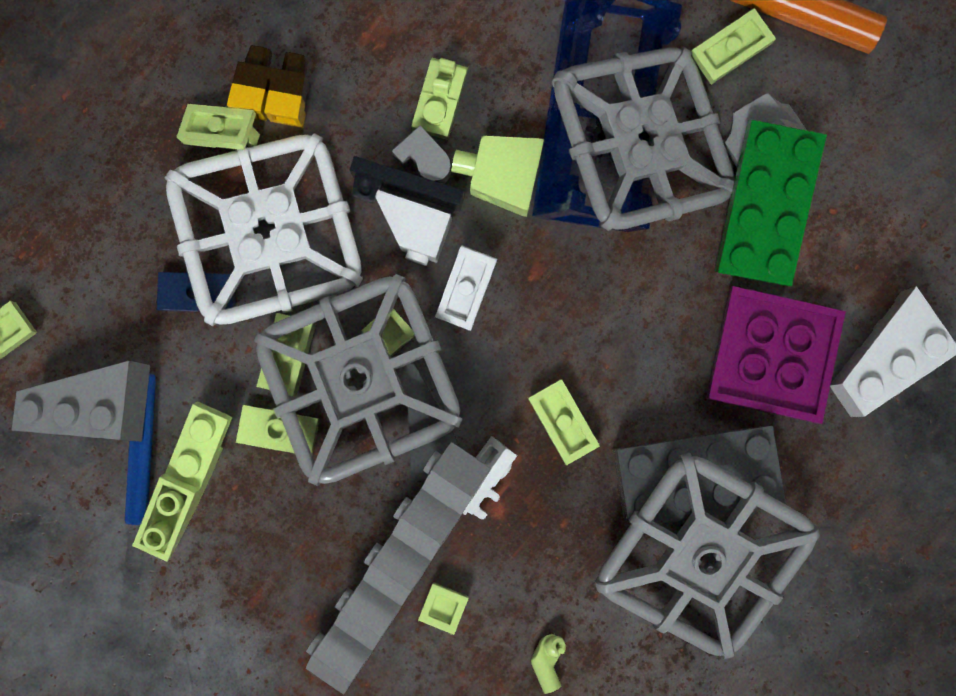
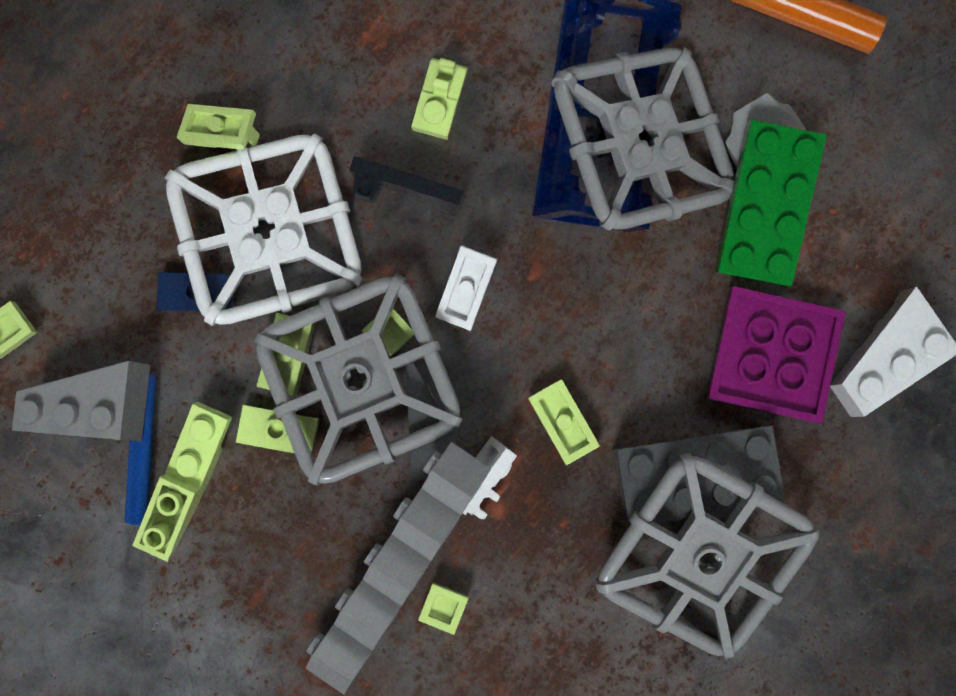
(271, 91): hips -> none
(415, 226): white slope -> none
(425, 155): light grey leg -> none
(502, 170): yellowish green torso -> none
(544, 660): yellowish green arm -> none
(732, 46): yellowish green plate -> none

